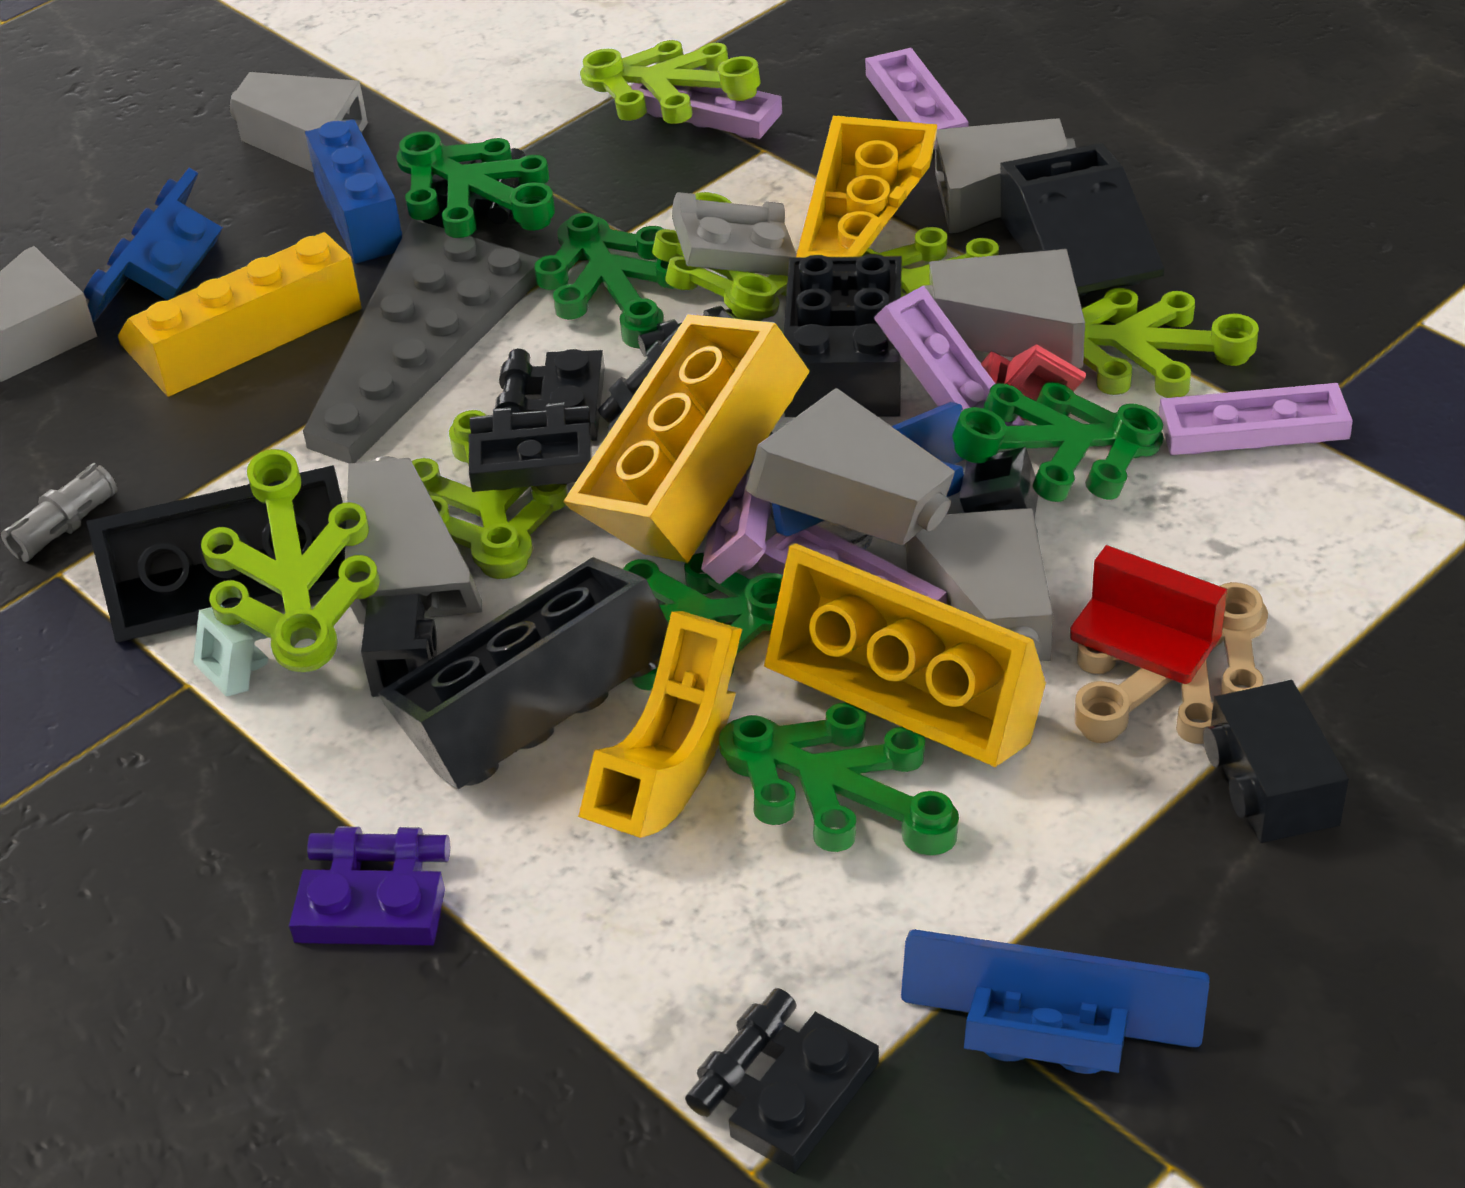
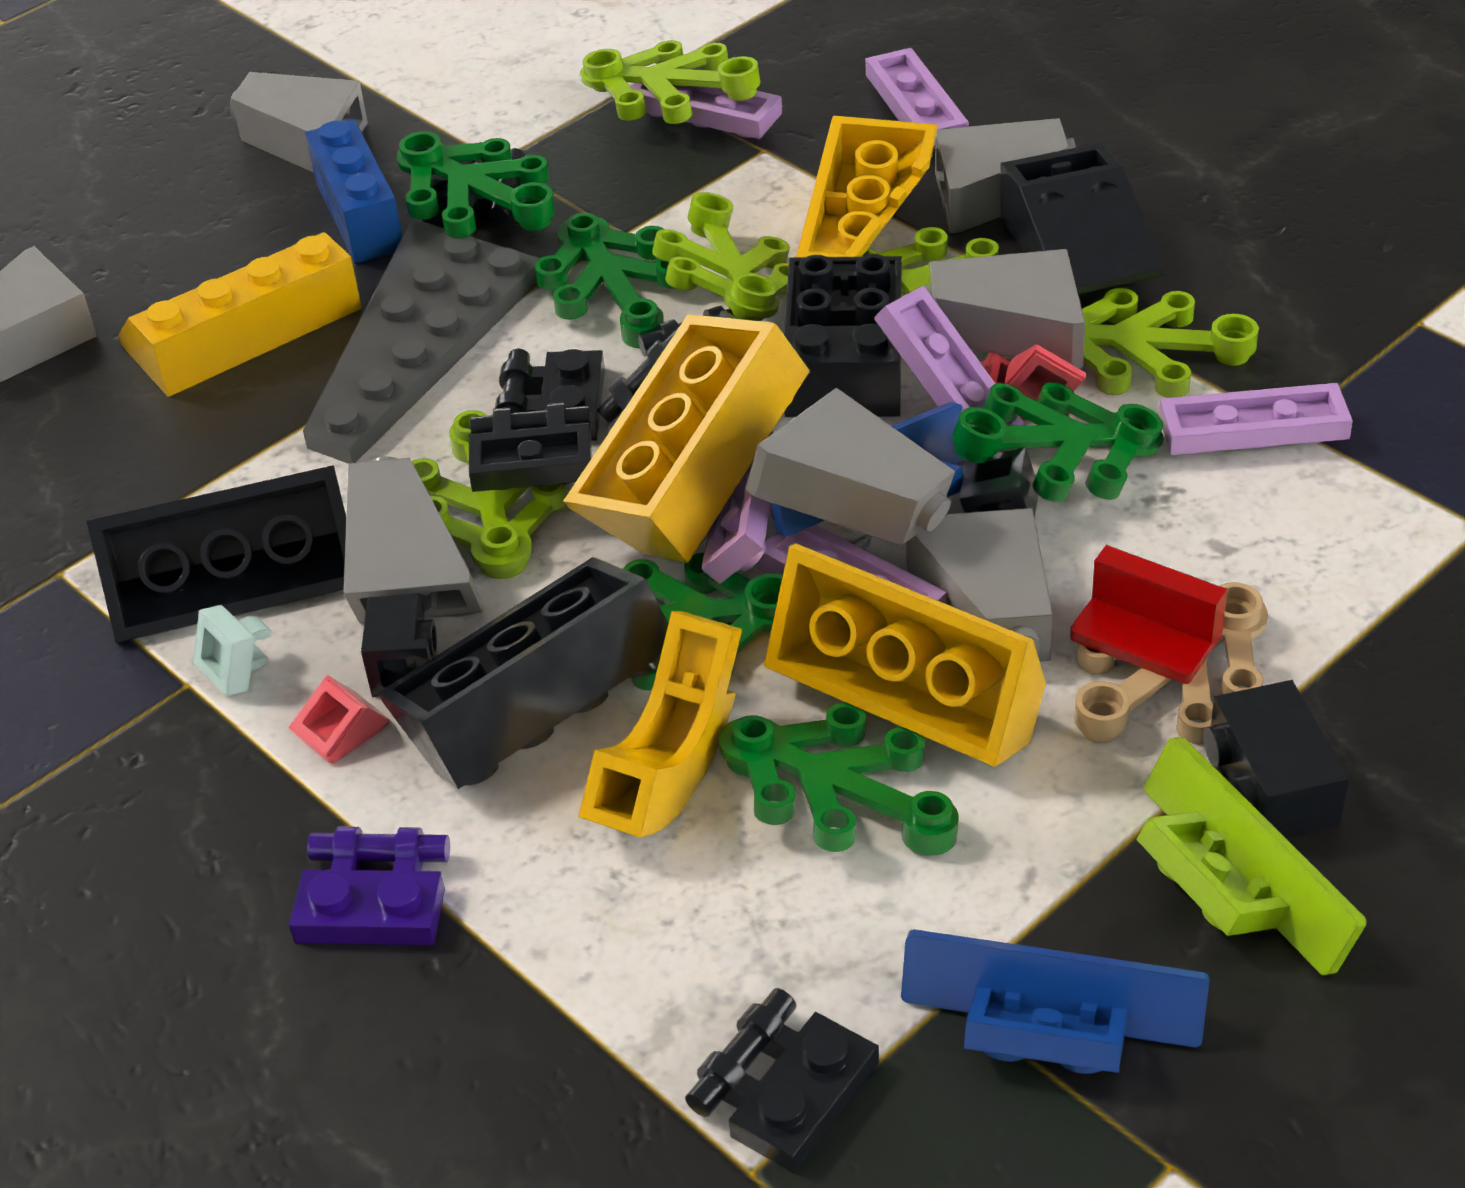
(59, 512): light grey pin -> none
(163, 251): blue bracket -> none
(291, 571): lime plant -> none
(337, 720): none -> coral slope
(732, 235): light grey plate -> none
(1240, 863): none -> lime bracket

